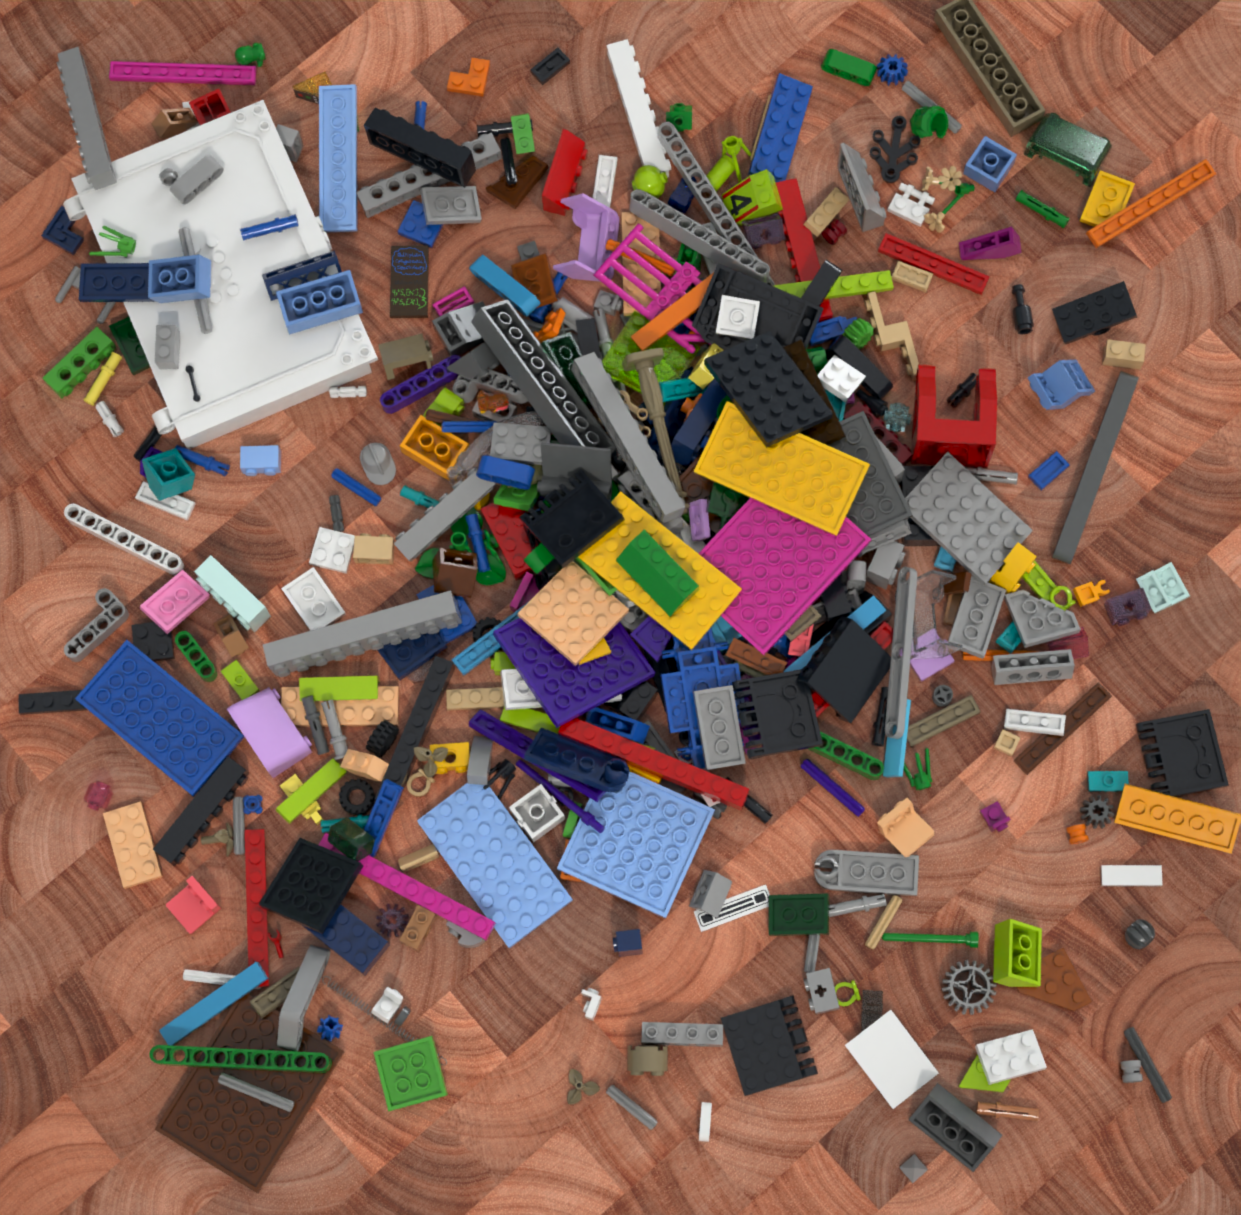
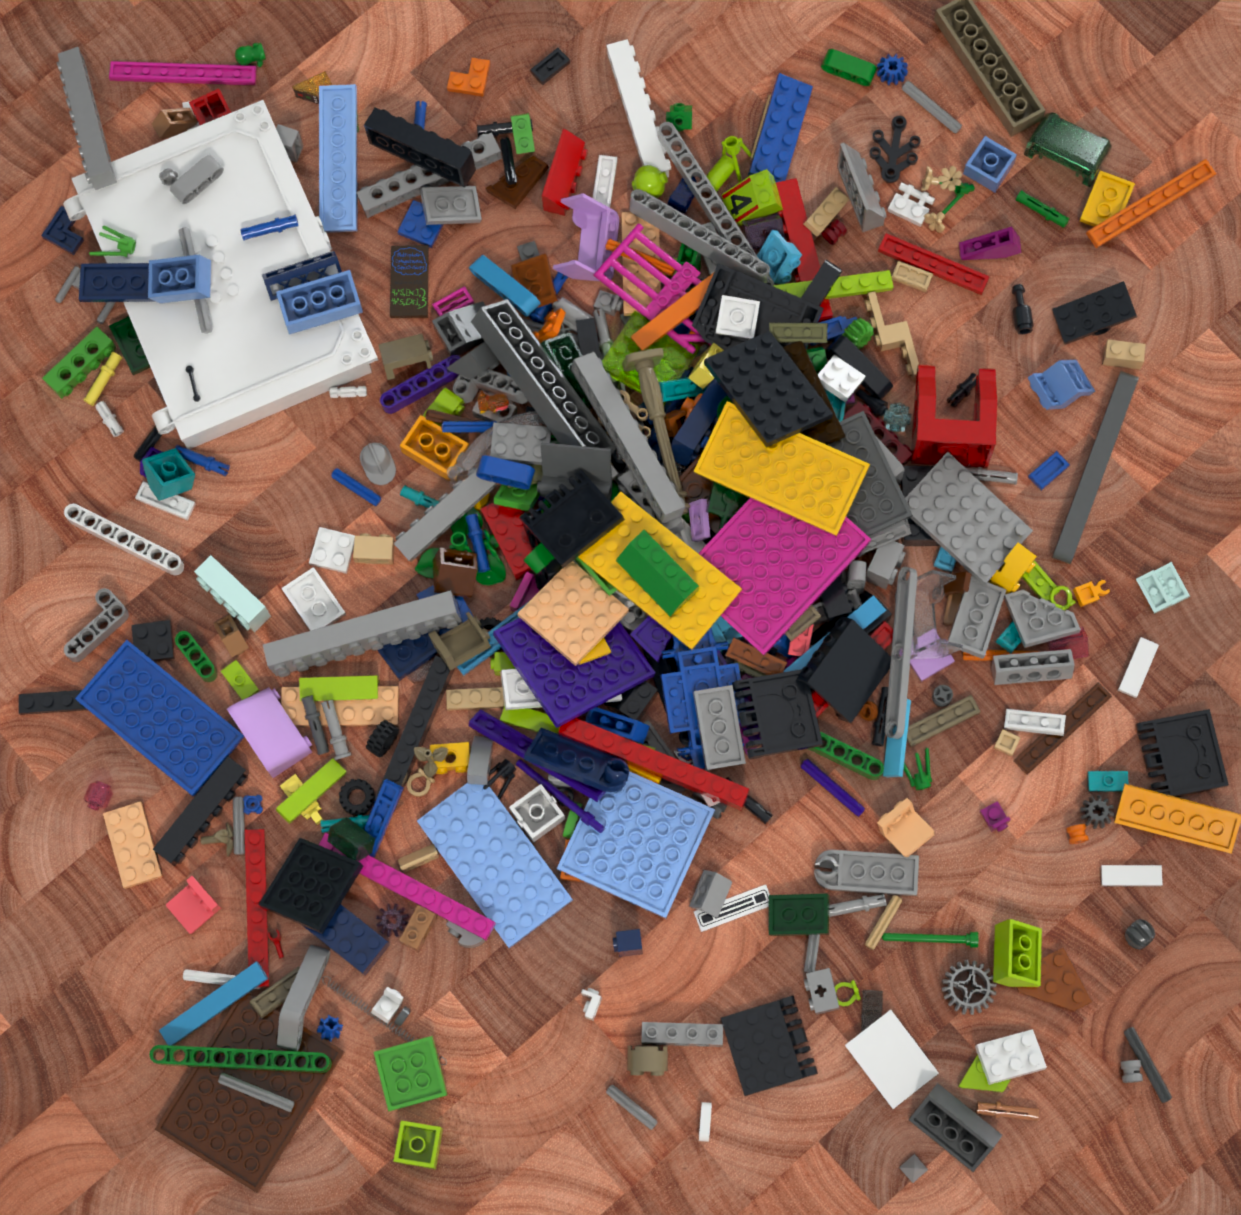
(167, 347): light grey brick -> none
(174, 601): bright pink plate -> none
(260, 460): light blue brick -> none
(336, 513): dark grey axle -> none
(364, 765): light nougat brick -> none
(418, 1144): none -> lime brick
(461, 642): none -> dark tan panel
(589, 1088): dark tan plant -> none
(673, 421): none -> dark orange panel
(780, 257): none -> medium azure plate
(799, 332): none -> olive tile
(865, 714): none -> dark orange plate
(929, 120): green helmet -> none
(1135, 599): clear purple brick -> none
(1138, 667): none -> white tile

